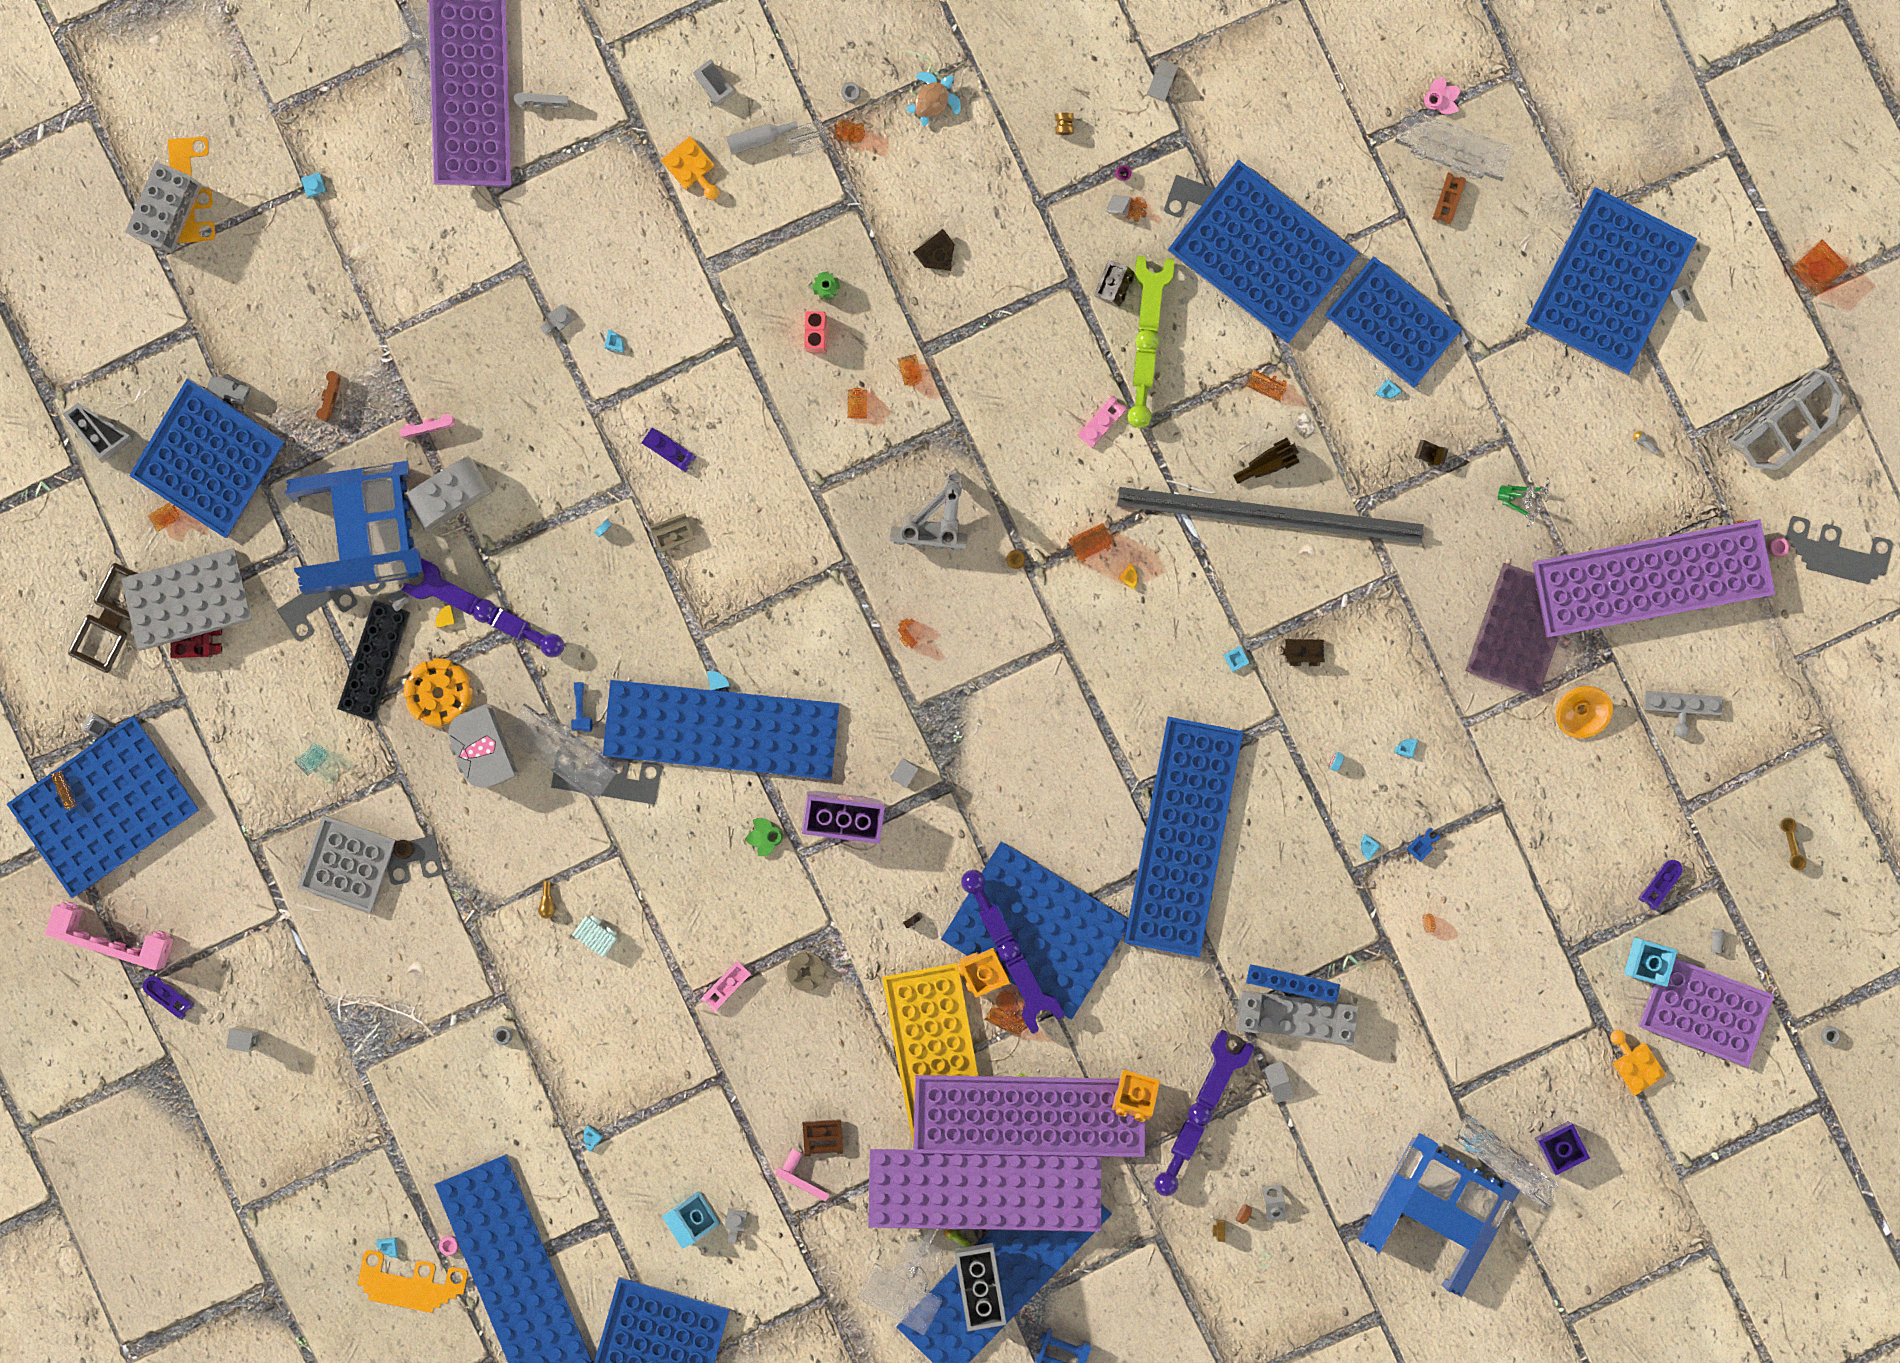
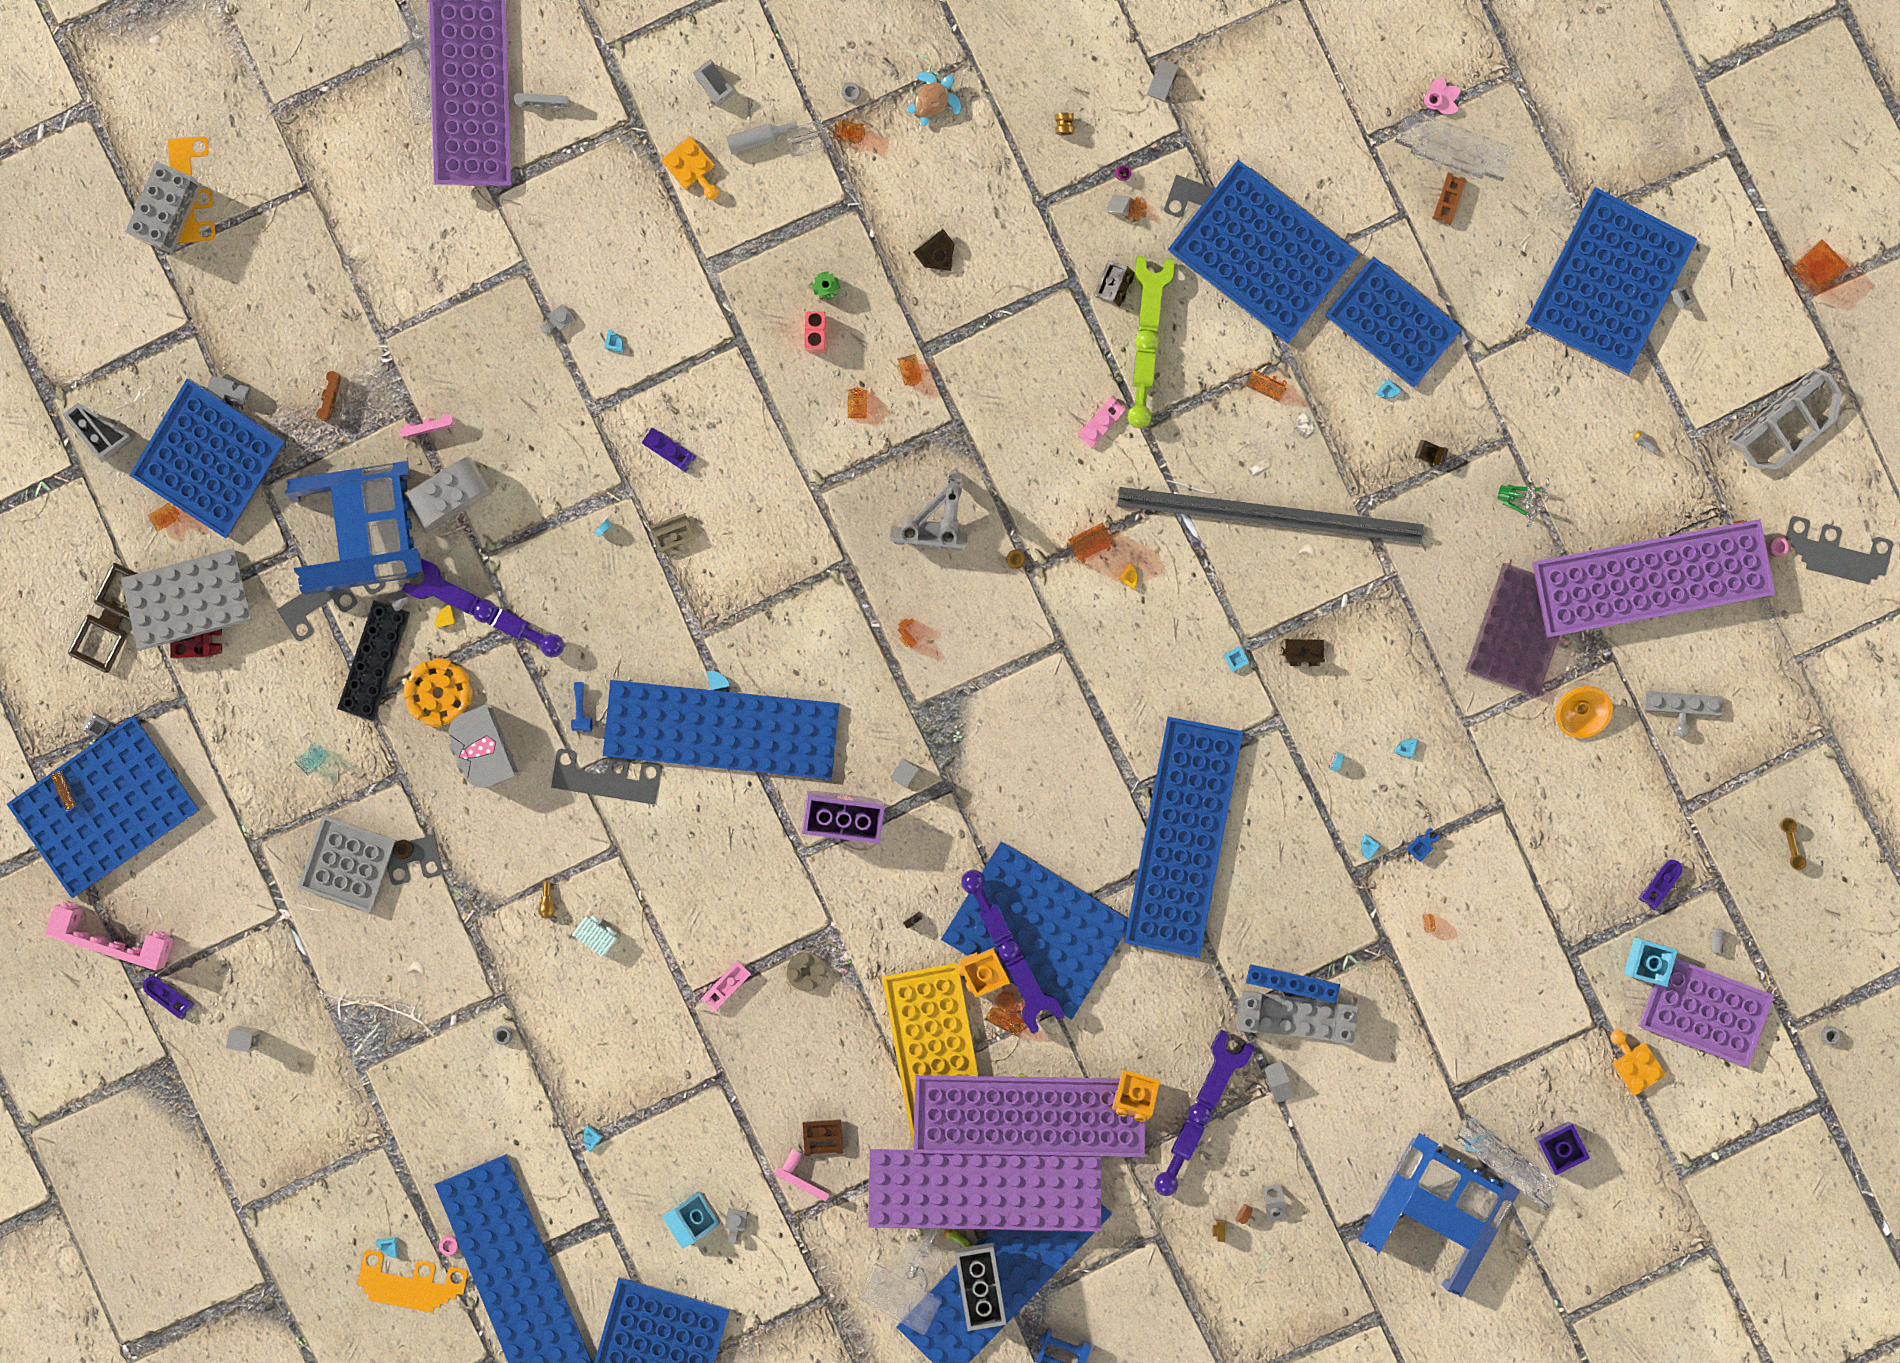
(313, 185): medium azure plate -> none
(561, 751): clear plate -> none
(761, 836): bright green plate -> none
(1270, 461): dark brown piece -> none

